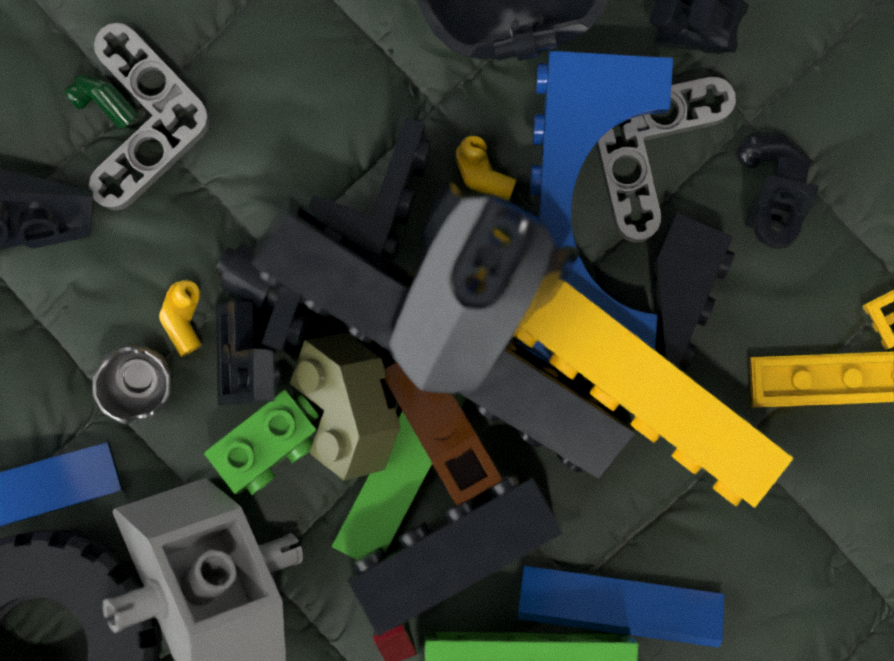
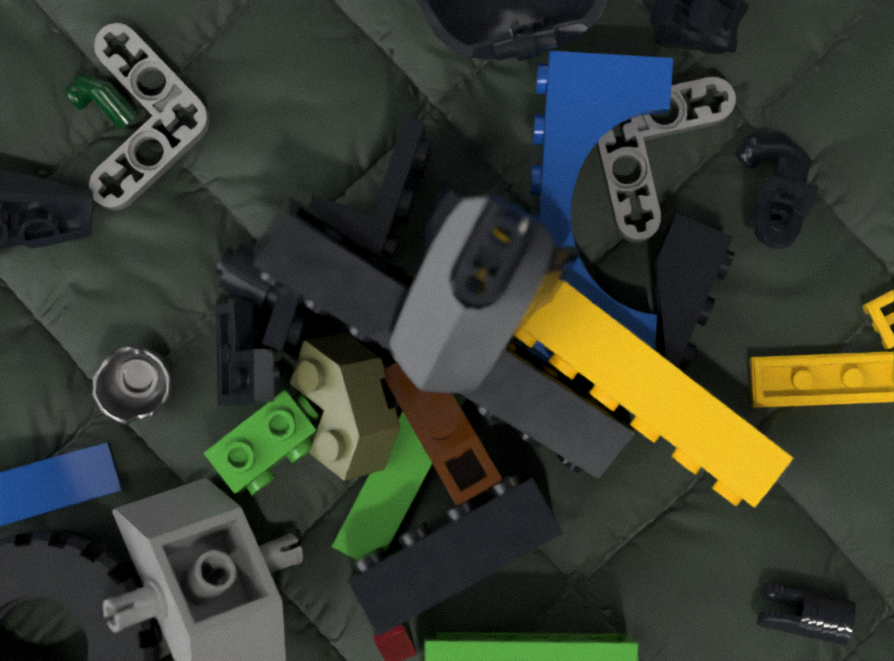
(177, 314): yellow arm -> none
(477, 170): yellow arm -> none
(621, 606): blue tile -> none
(816, 614): none -> black hinge

